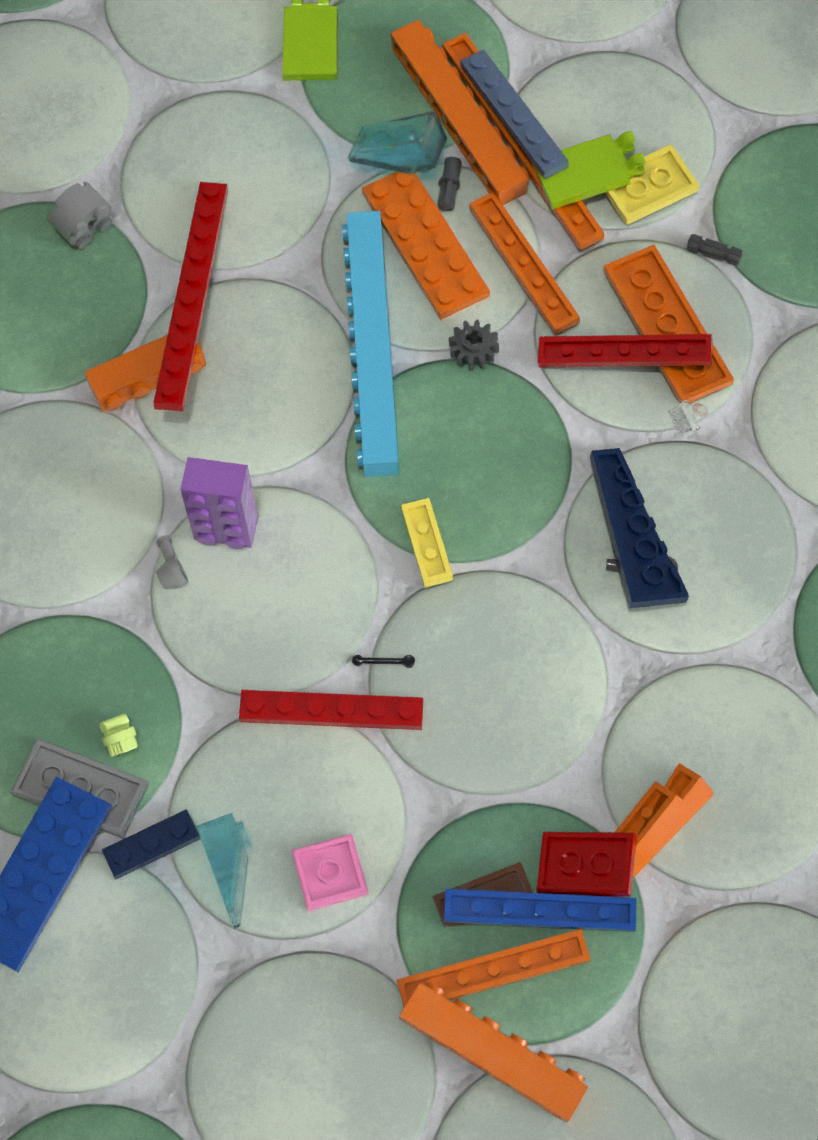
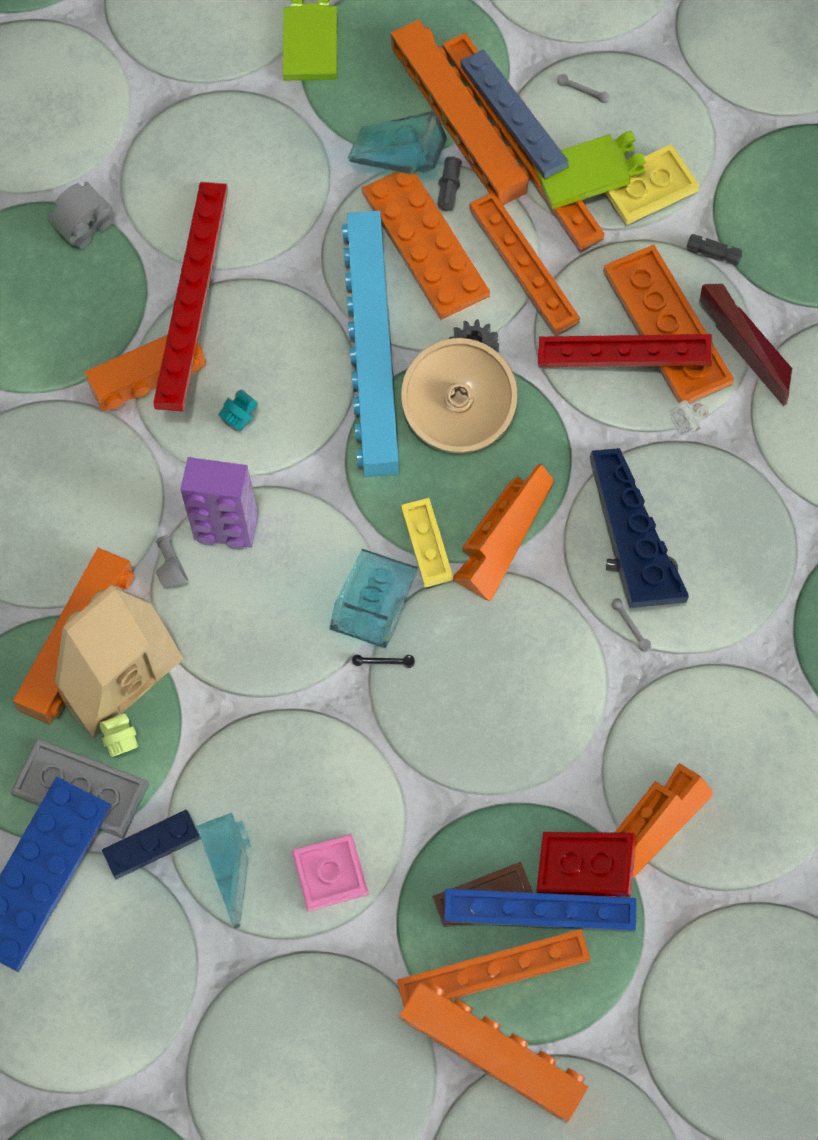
(38, 693): none -> orange brick
(111, 656): none -> tan wedge
(237, 411): none -> teal piece
(331, 709): red plate -> none
(372, 598): none -> clear light blue slope
(459, 396): none -> tan dish
(501, 533): none -> orange wedge
(562, 80): none -> light grey hinge
(644, 644): none -> light grey hinge
(748, 340): none -> dark red wedge

